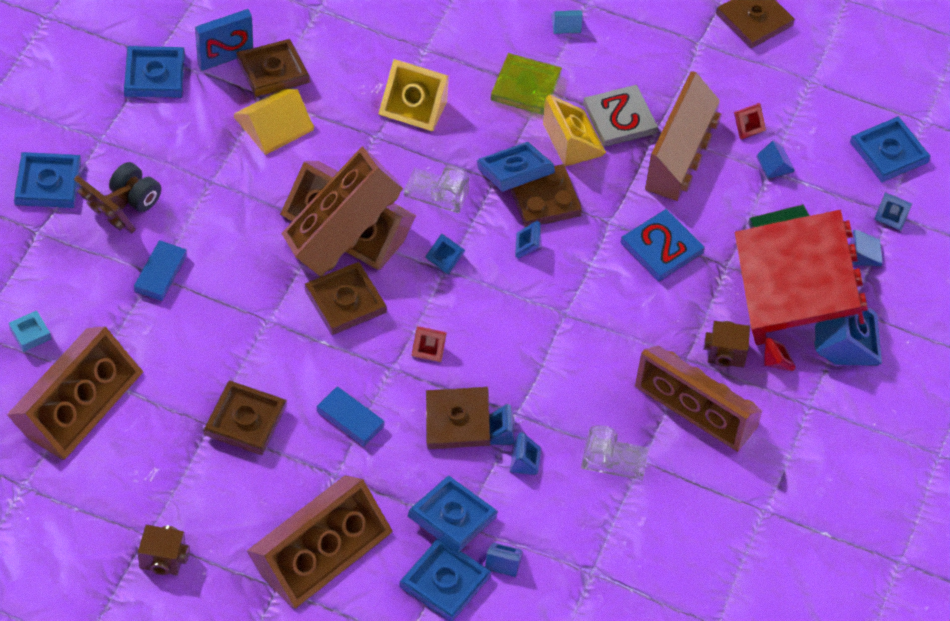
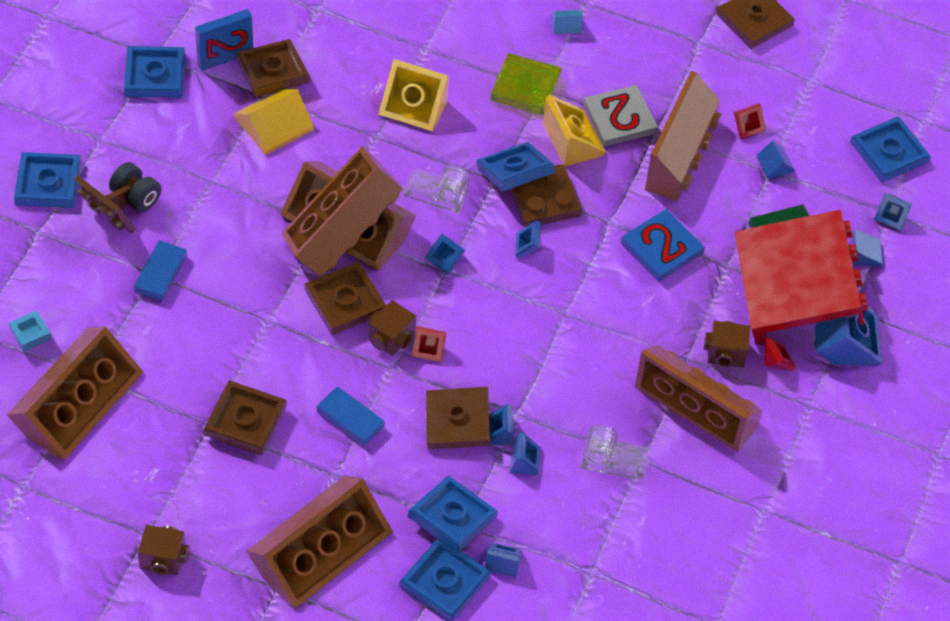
(392, 328): none -> reddish brown brick

